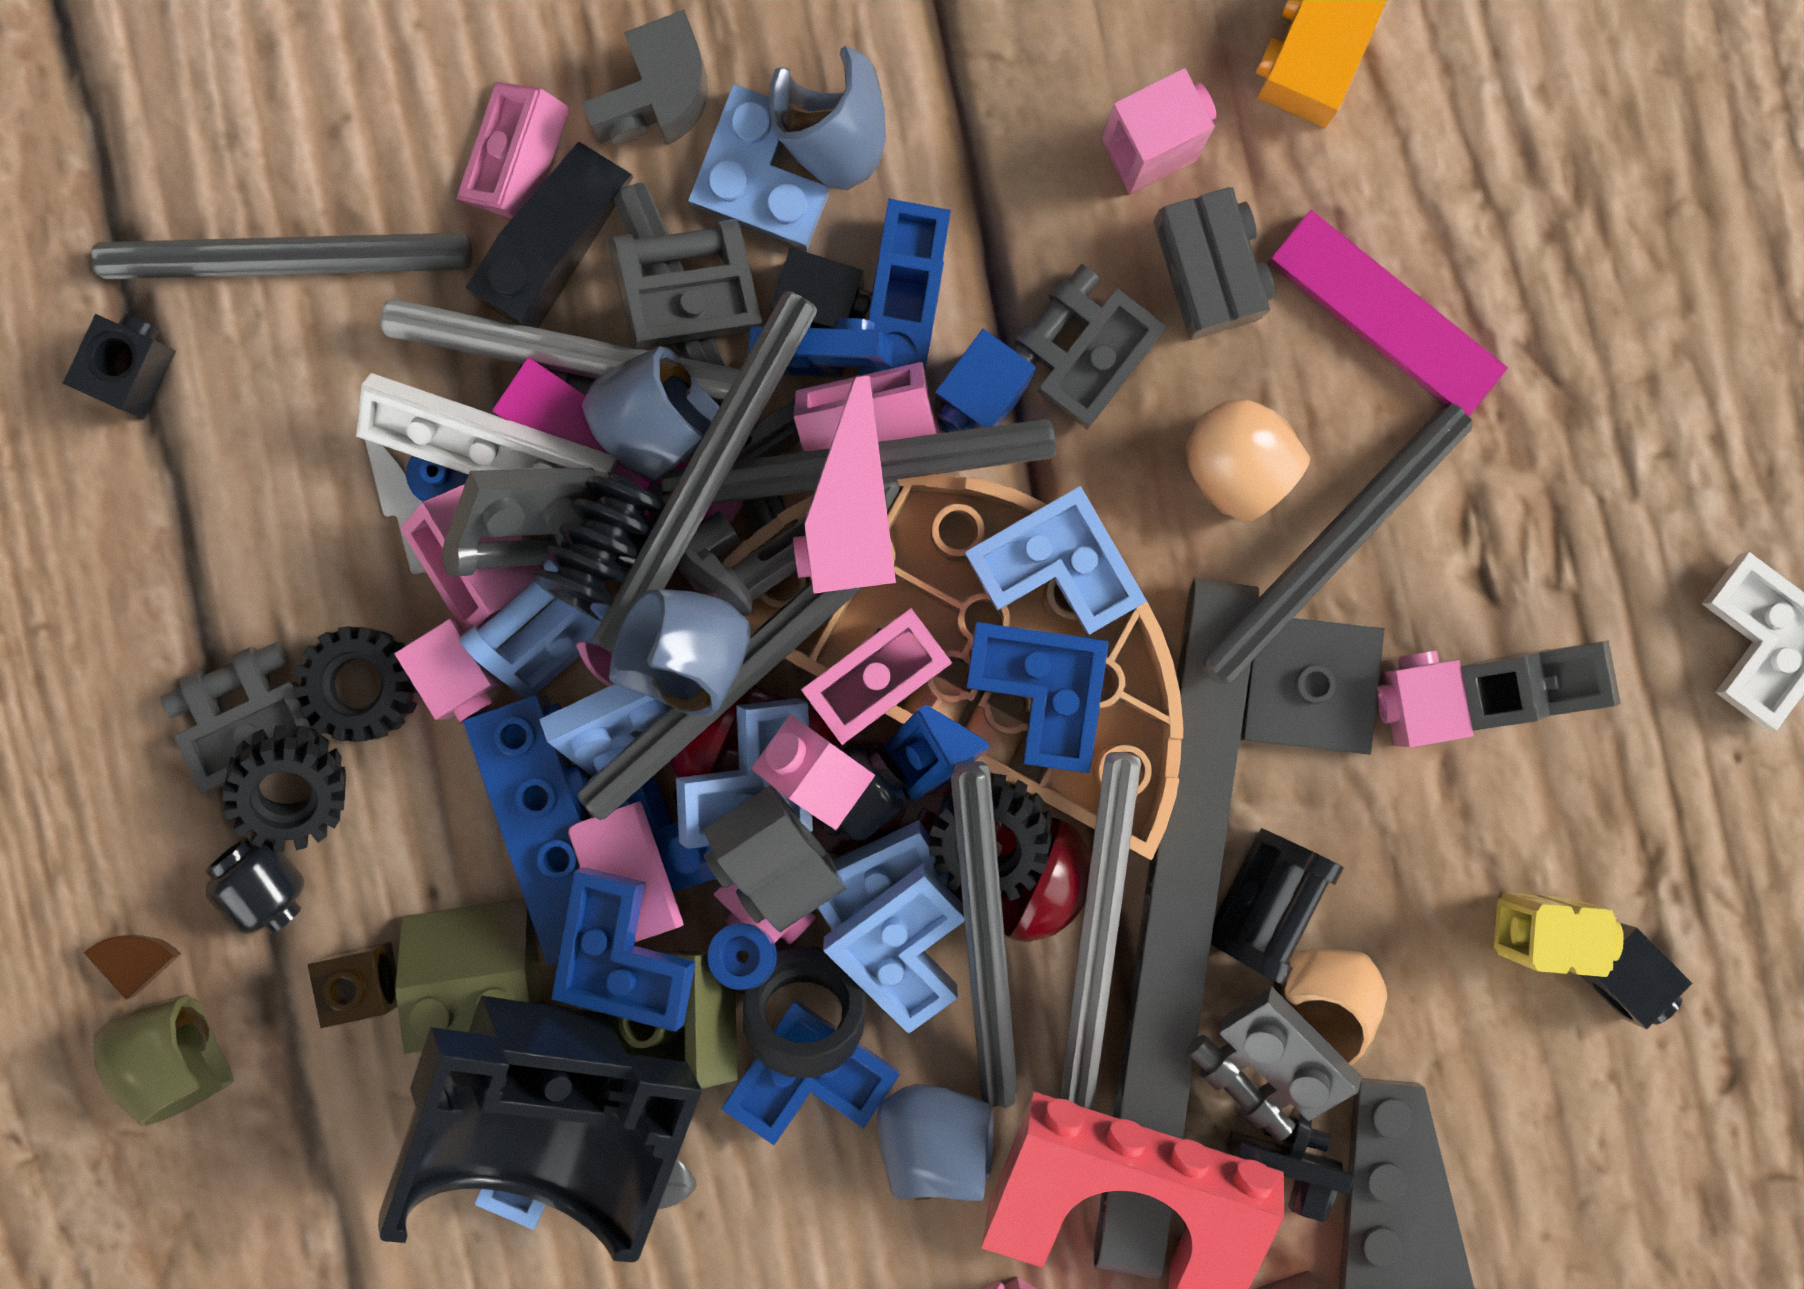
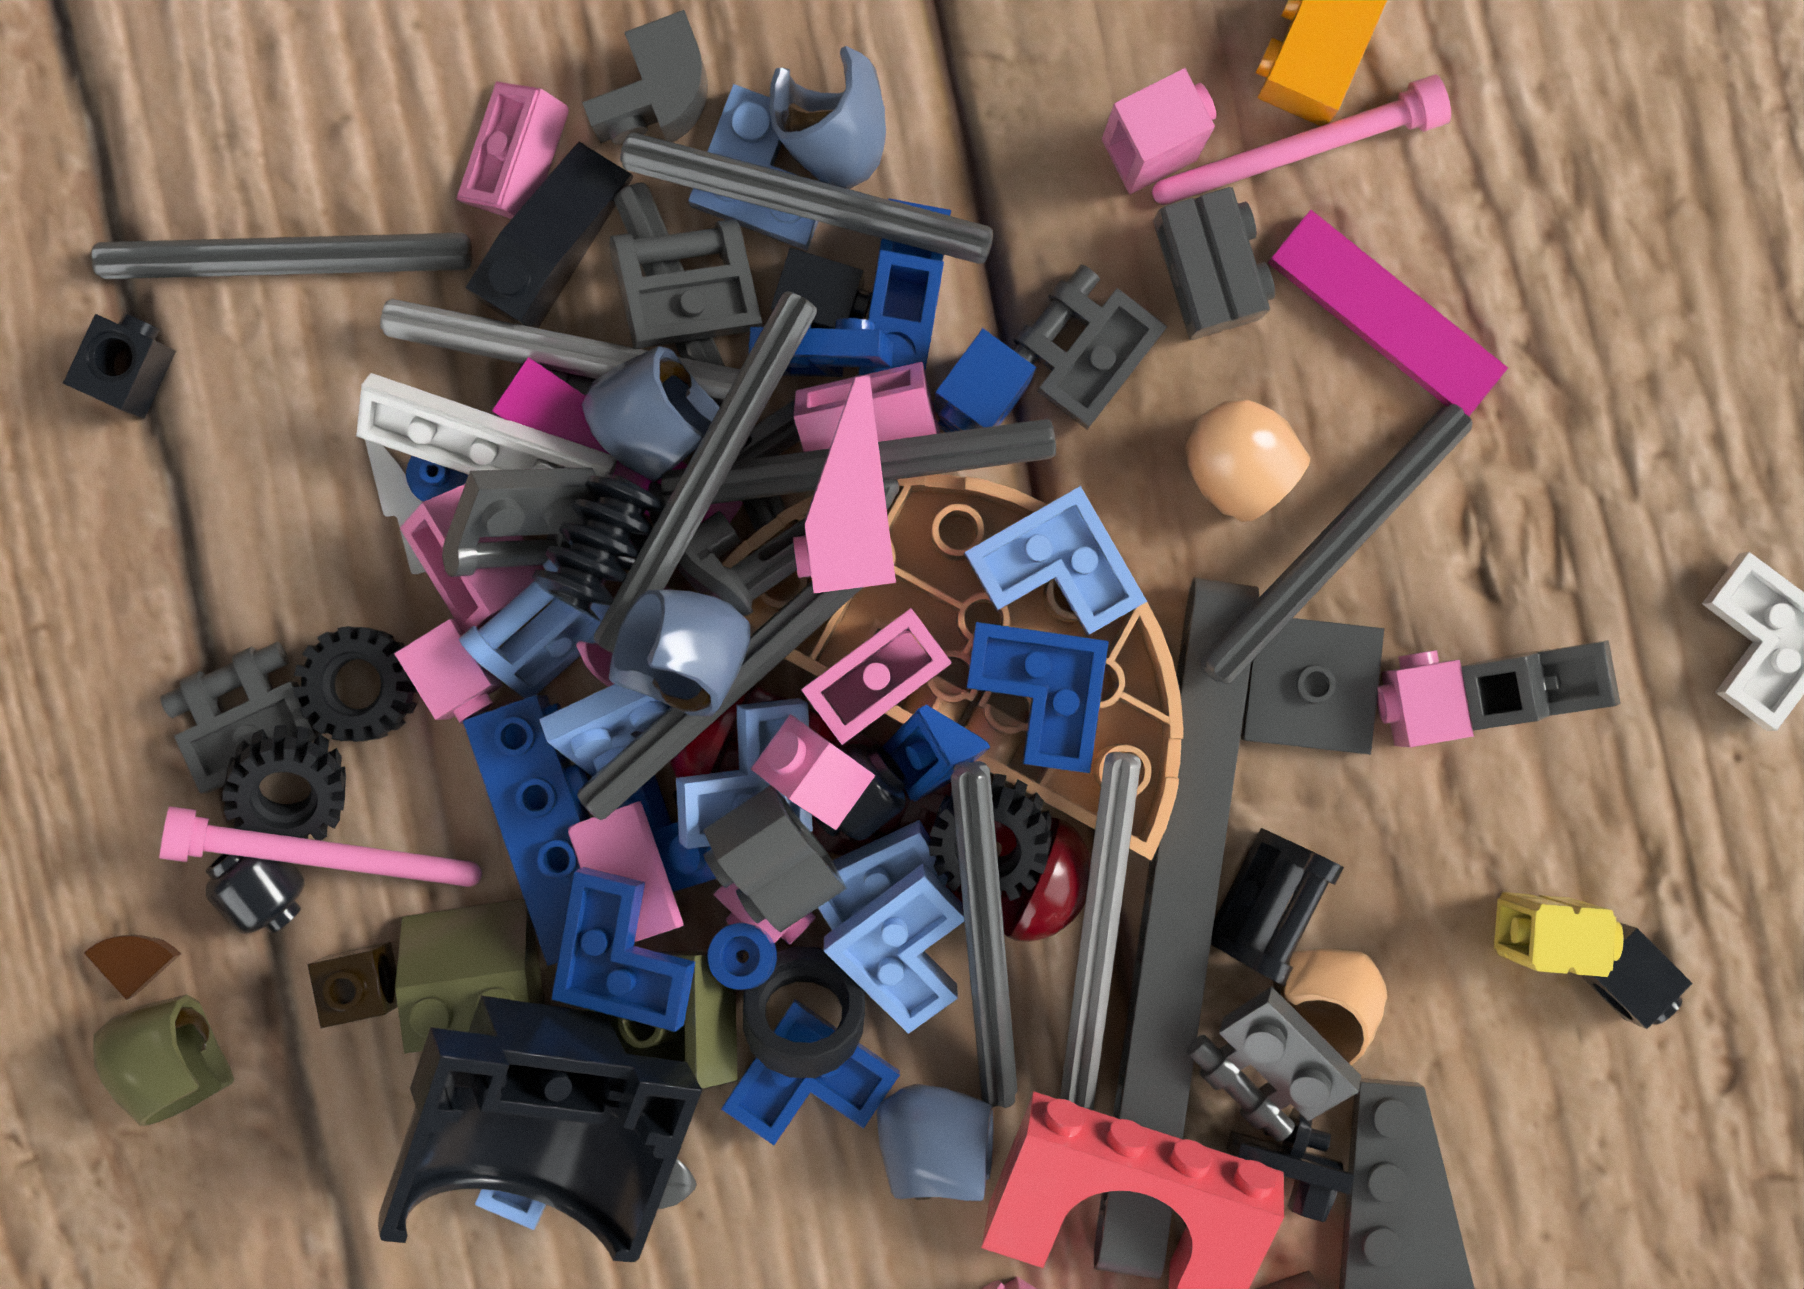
(191, 835): none -> bright pink piece
(806, 198): none -> dark grey axle
(1421, 106): none -> bright pink piece

